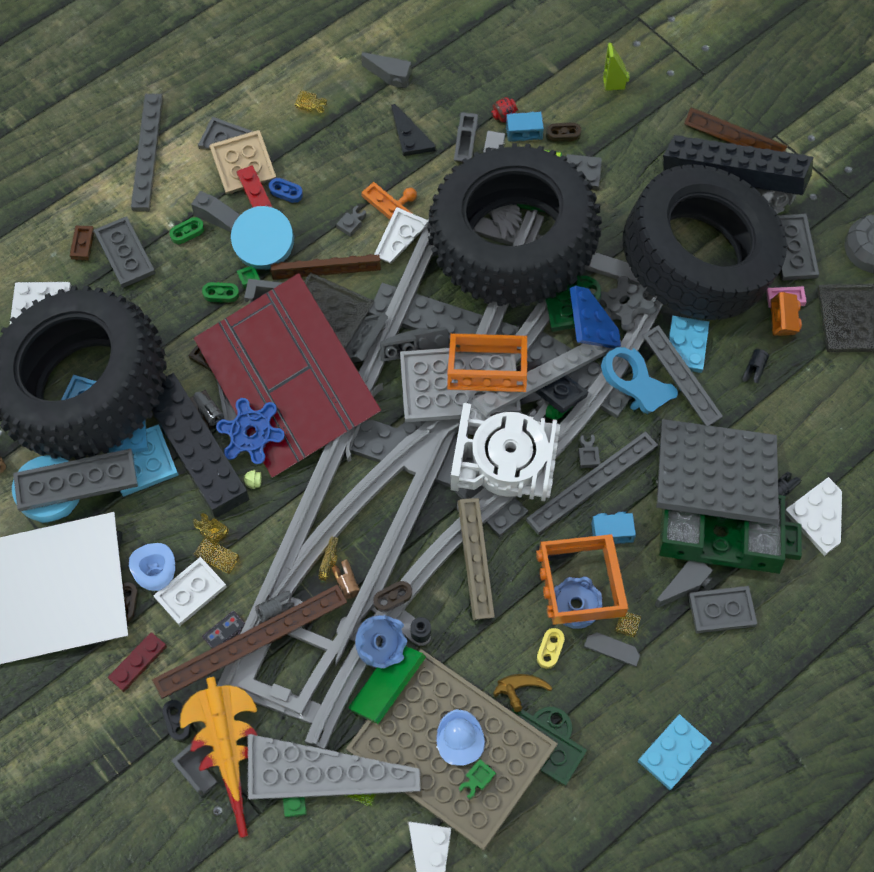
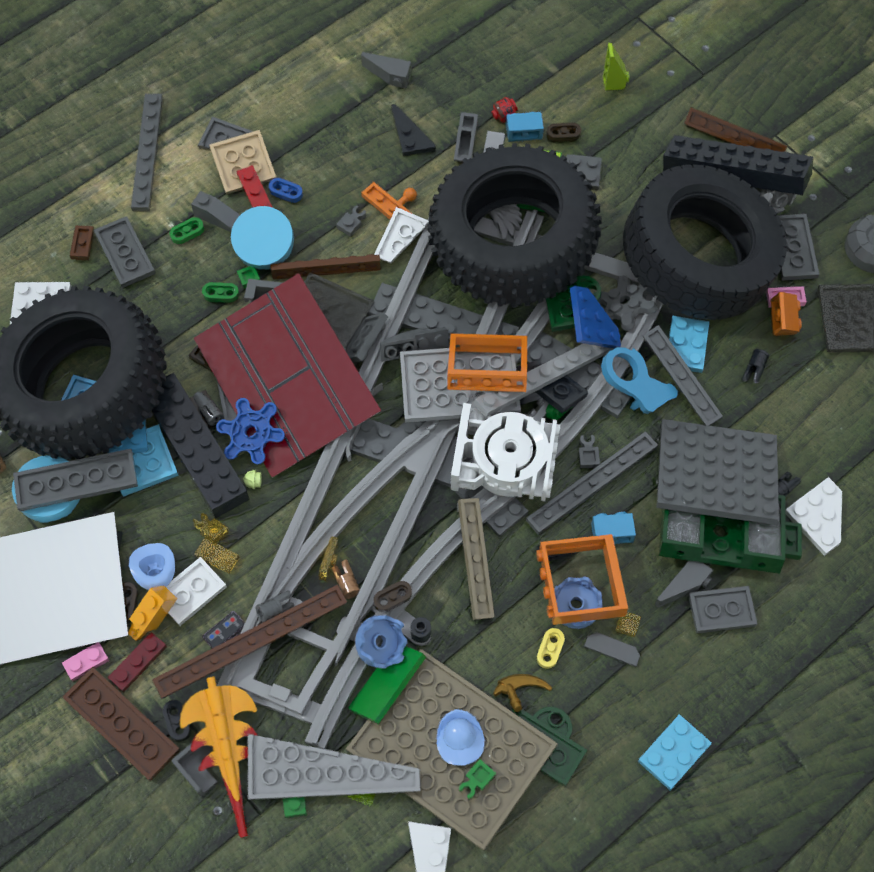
(83, 661): none -> bright pink plate
(121, 724): none -> reddish brown plate
(151, 611): none -> light orange hinge
(308, 101): clear yellow plate -> none

